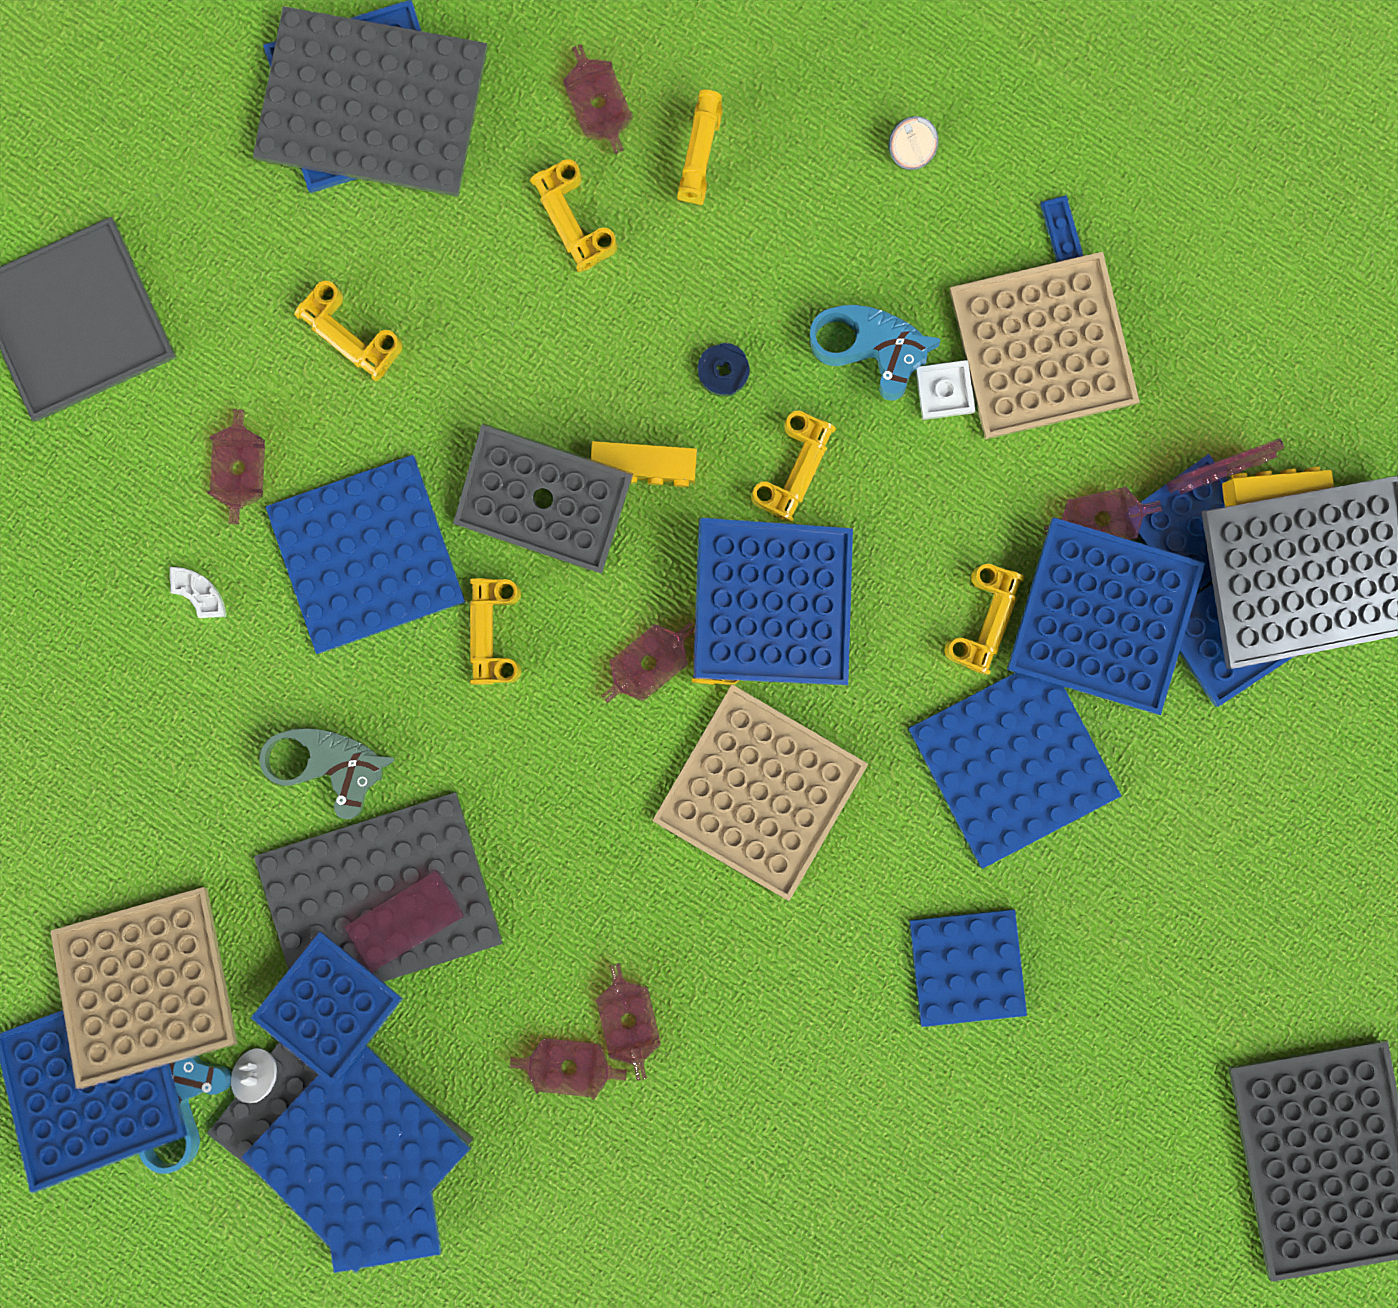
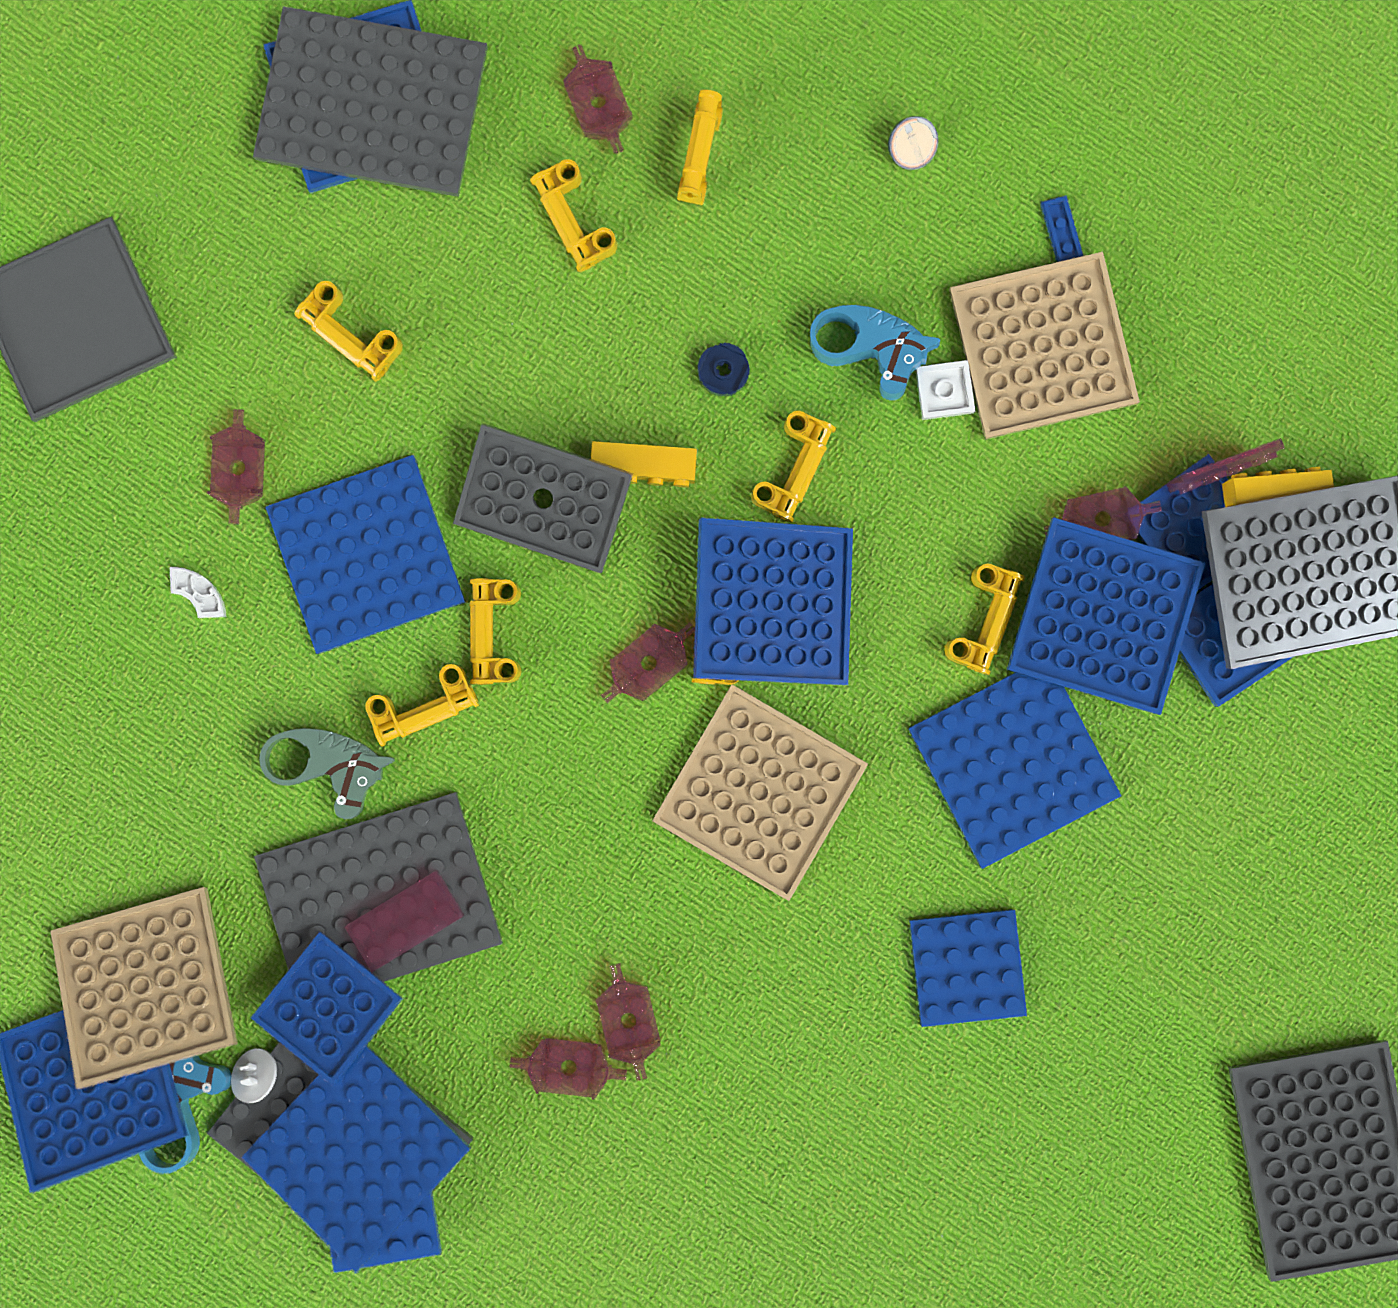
(425, 714): none -> yellow piece

